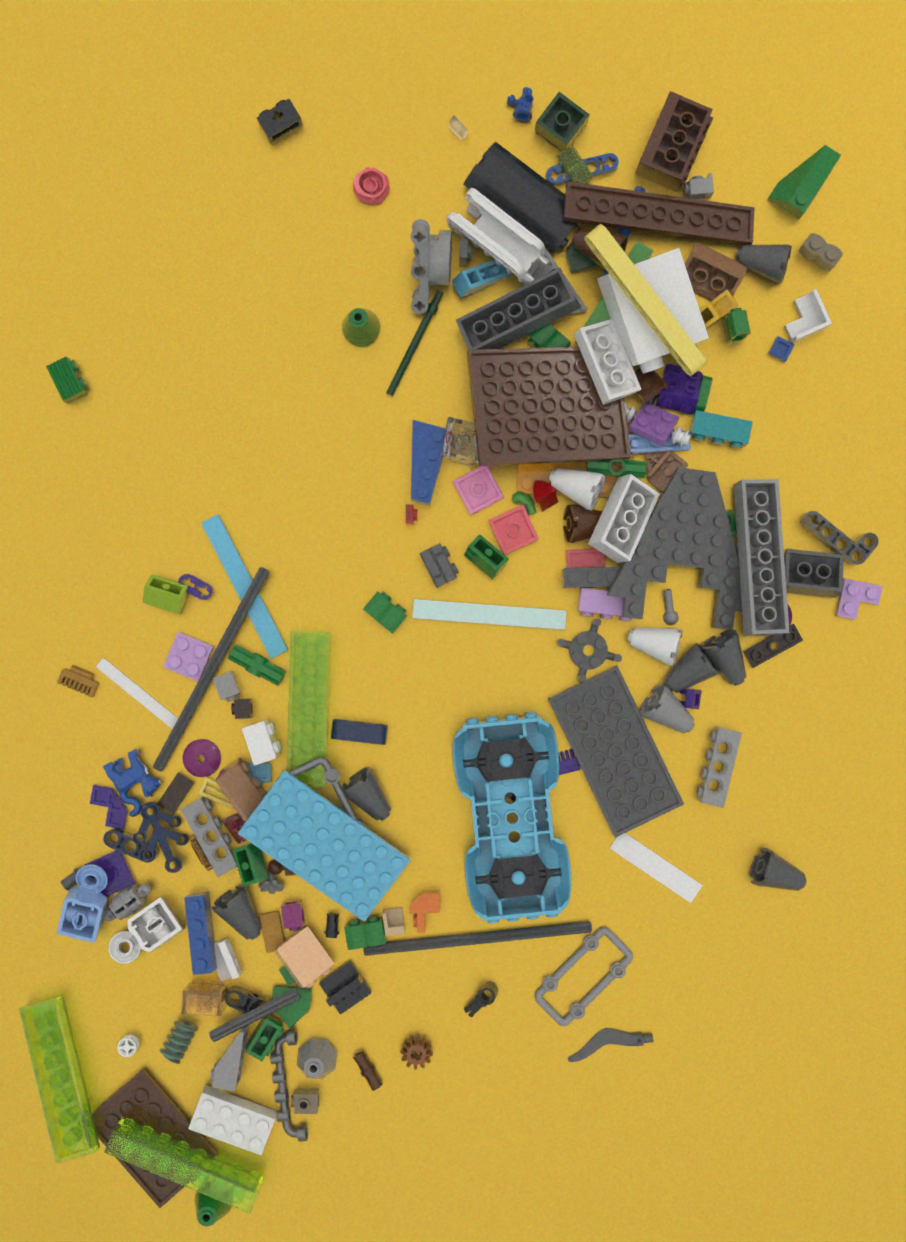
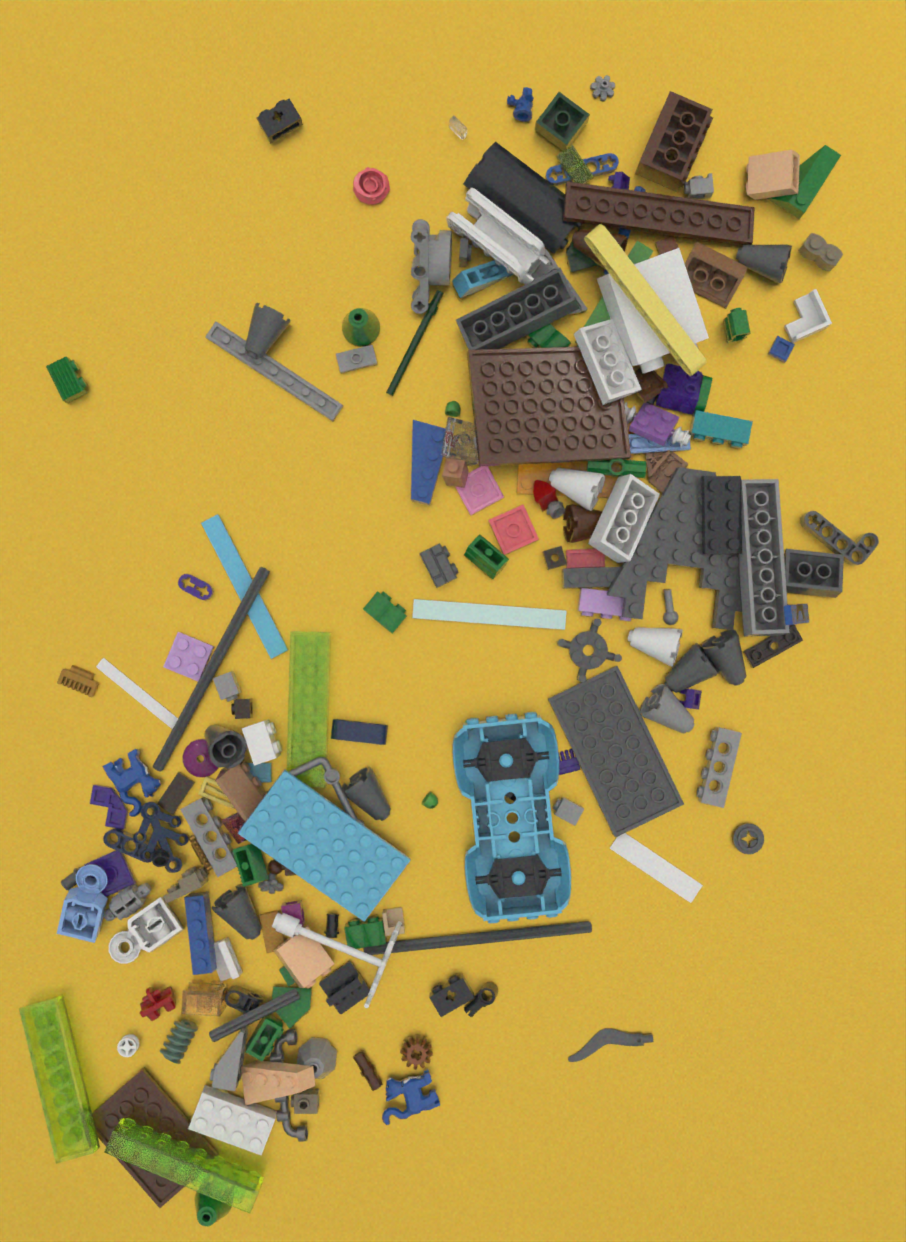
(156, 1000): none -> red hips
(160, 857): none -> black plate
(165, 594): lime brick -> none
(190, 881): none -> dark tan plate
(225, 746): none -> dark grey cone
(256, 664): green piece -> none
(264, 330): none -> dark grey cone
(274, 1079): none -> light nougat wedge
(275, 372): none -> light grey tile
(290, 926): none -> white piece
(356, 359): none -> light grey plate
(411, 514): clear red plate -> none
(413, 1096): none -> blue animal
(424, 903): orange brick -> none
(430, 801): none -> bright green hinge
(452, 409): none -> bright green hinge
(455, 473): none -> nougat brick
(462, 994): none -> black brick
(527, 500): bright green arm -> none
(550, 564): none -> dark brown plate
(555, 509): none -> light grey plate
(568, 810): none -> light grey brick
(577, 1009): light grey bar -> none
(602, 87): none -> light grey plant
(620, 180): none -> dark purple tile
(666, 245): none -> dark orange tile
(718, 308): yellow brick -> none
(721, 515): none -> black plate
(754, 845): none -> dark grey gear
(773, 174): none -> light nougat brick
(775, 872): dark grey cone -> none
(796, 614): none -> tile
(854, 593): lavender plate -> none

